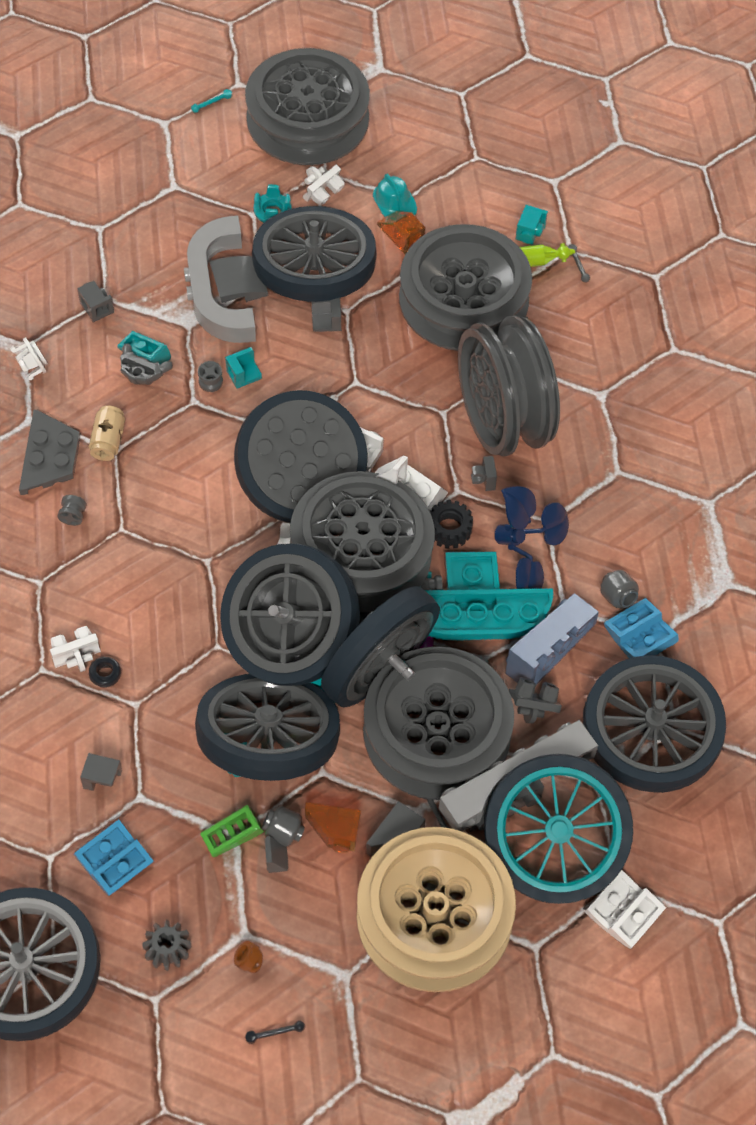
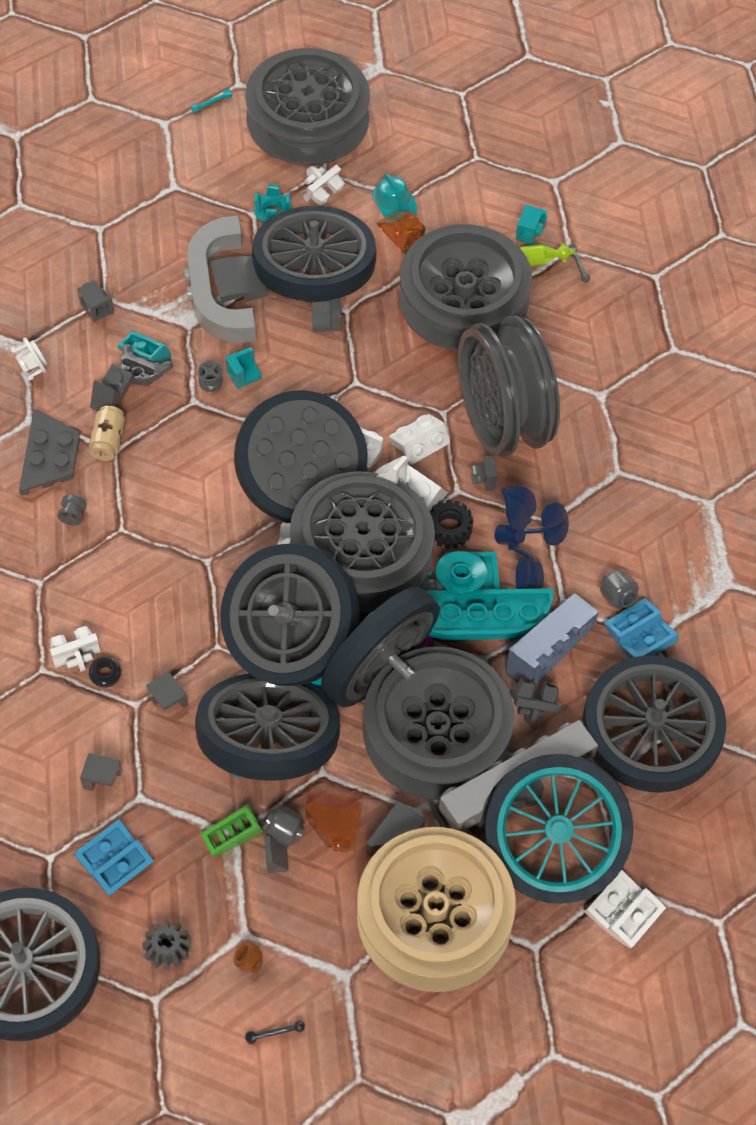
(112, 388): none -> dark grey slope
(166, 692): none -> dark grey panel
(420, 438): none -> white bracket
(461, 564): none -> teal dish

